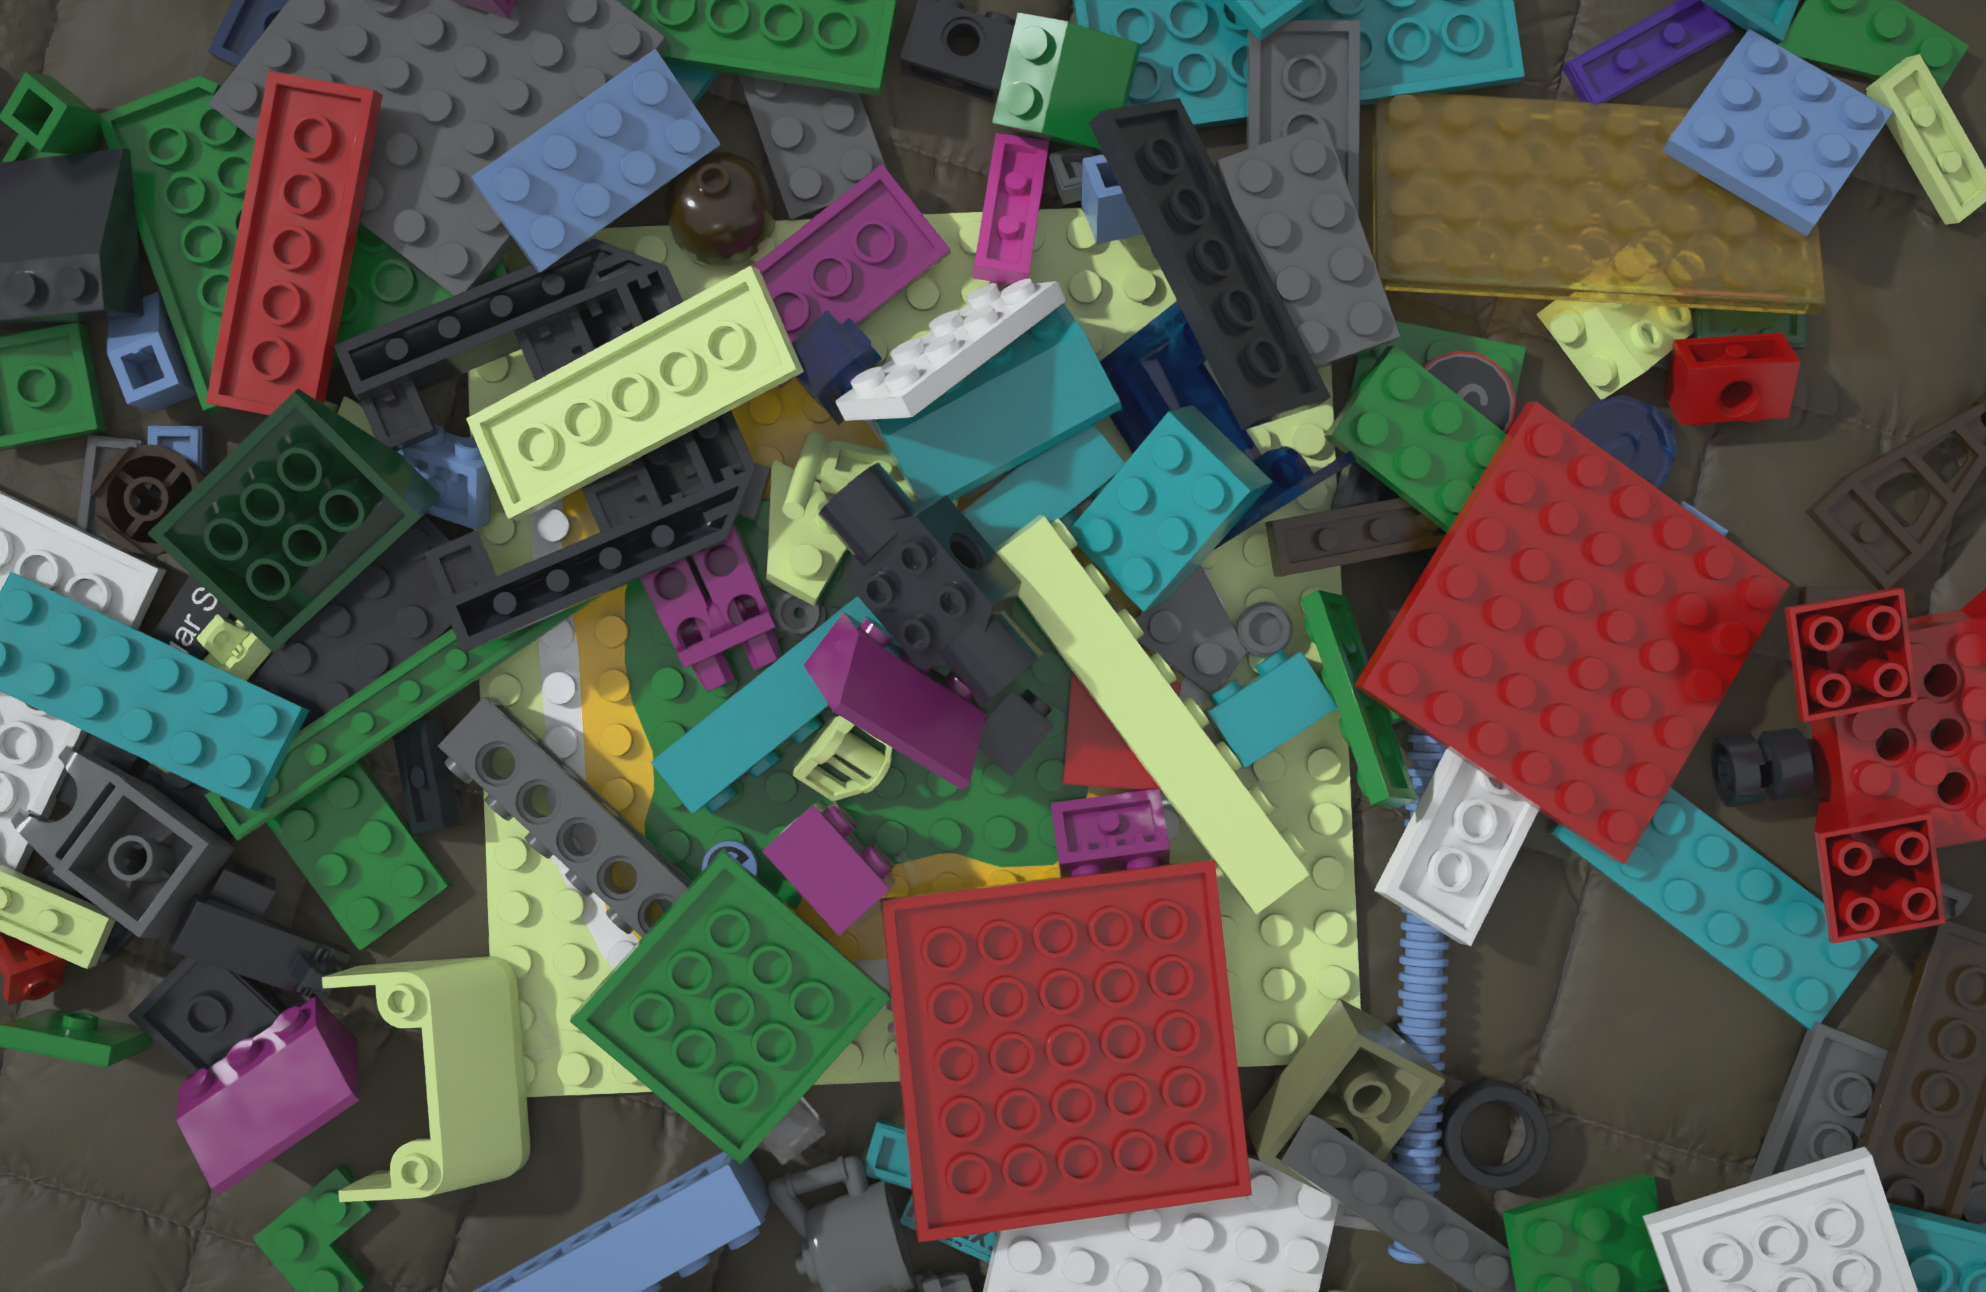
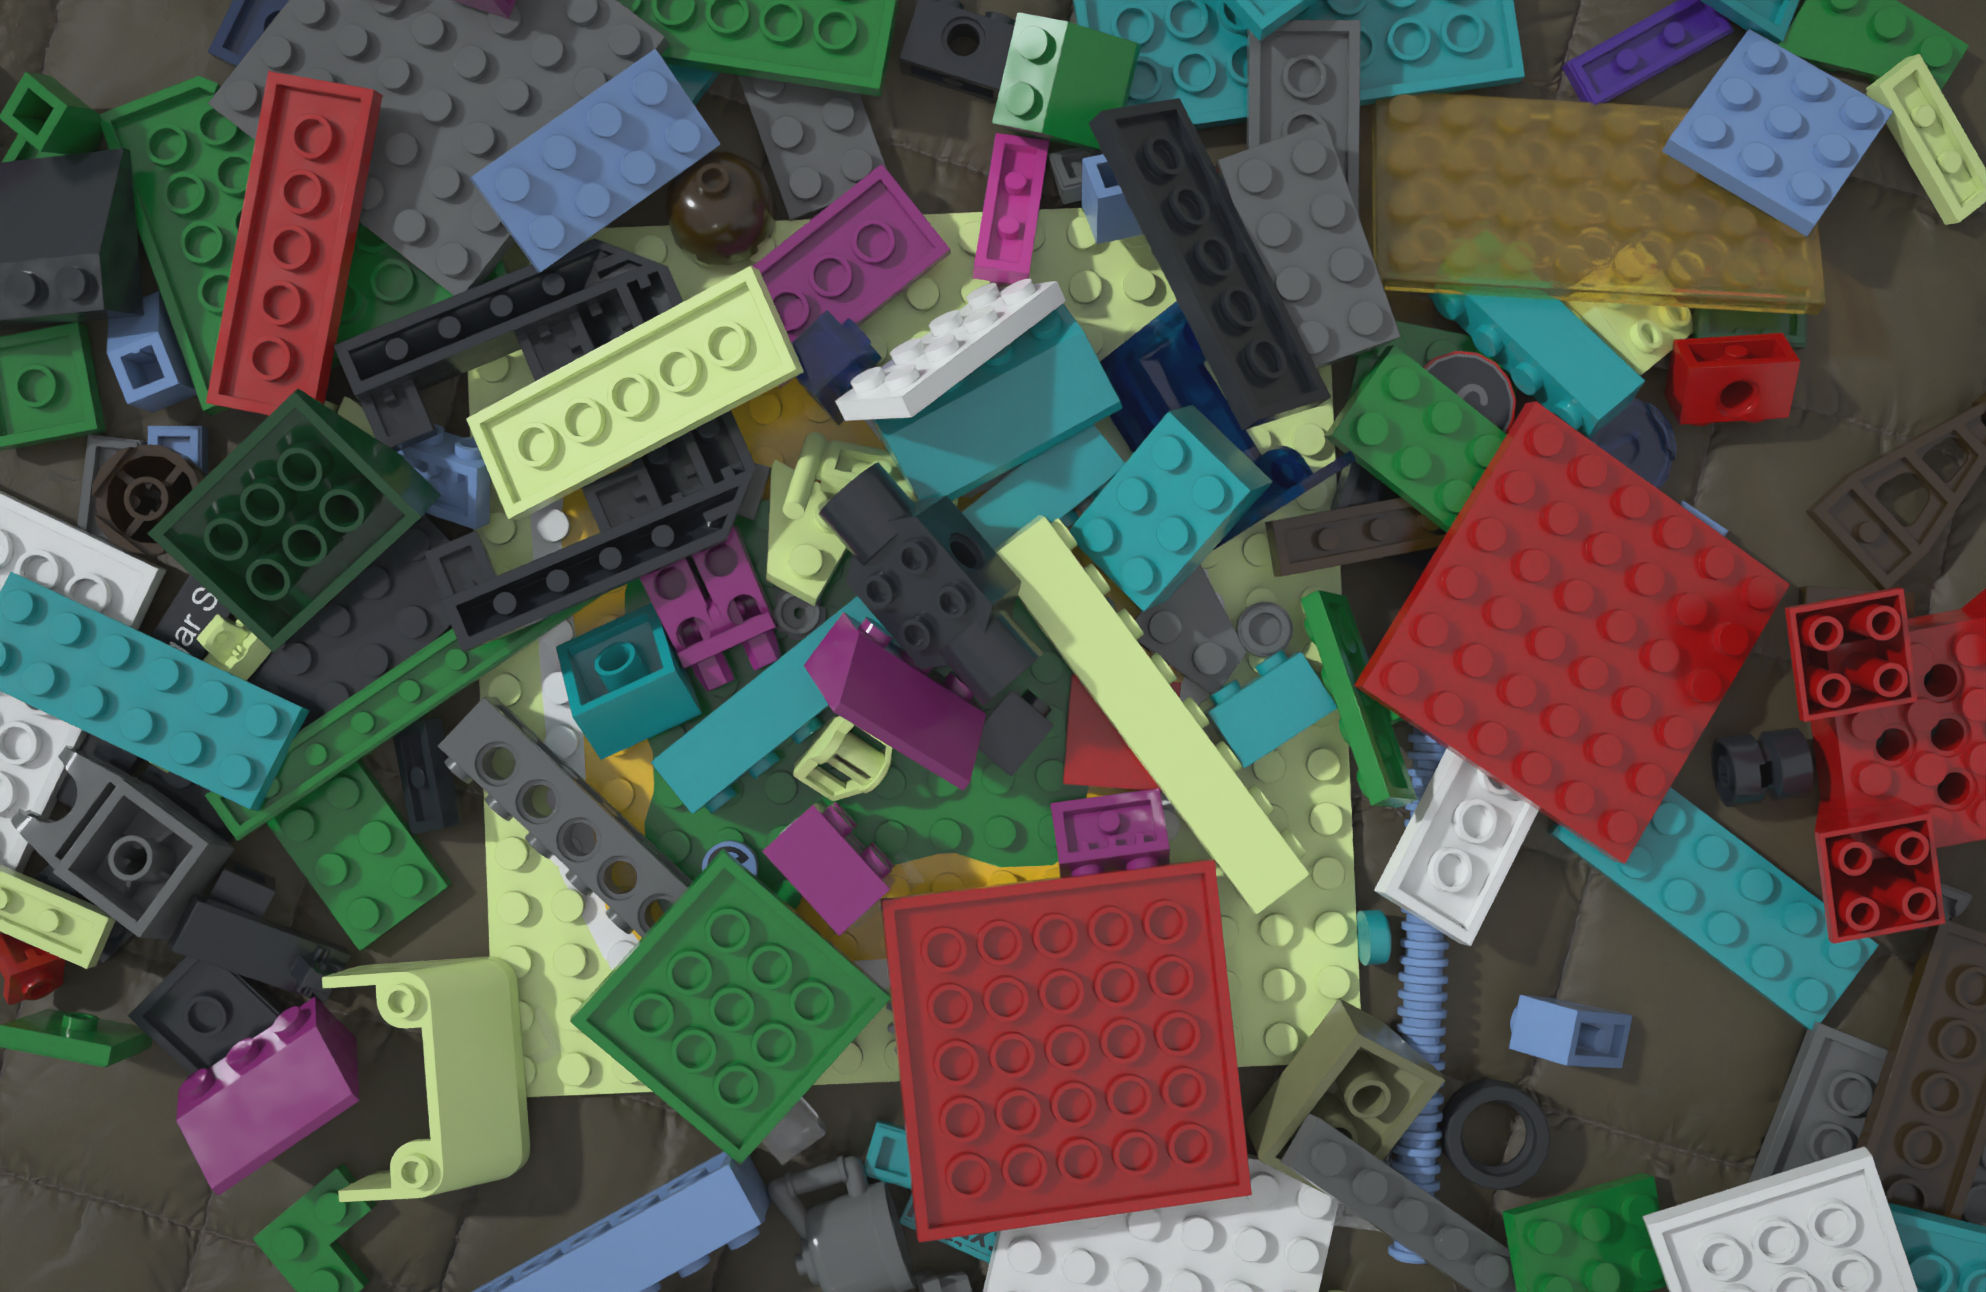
(626, 682): none -> teal slope
(1373, 937): none -> teal tile
(1548, 355): none -> teal brick
(1569, 1032): none -> medium blue slope

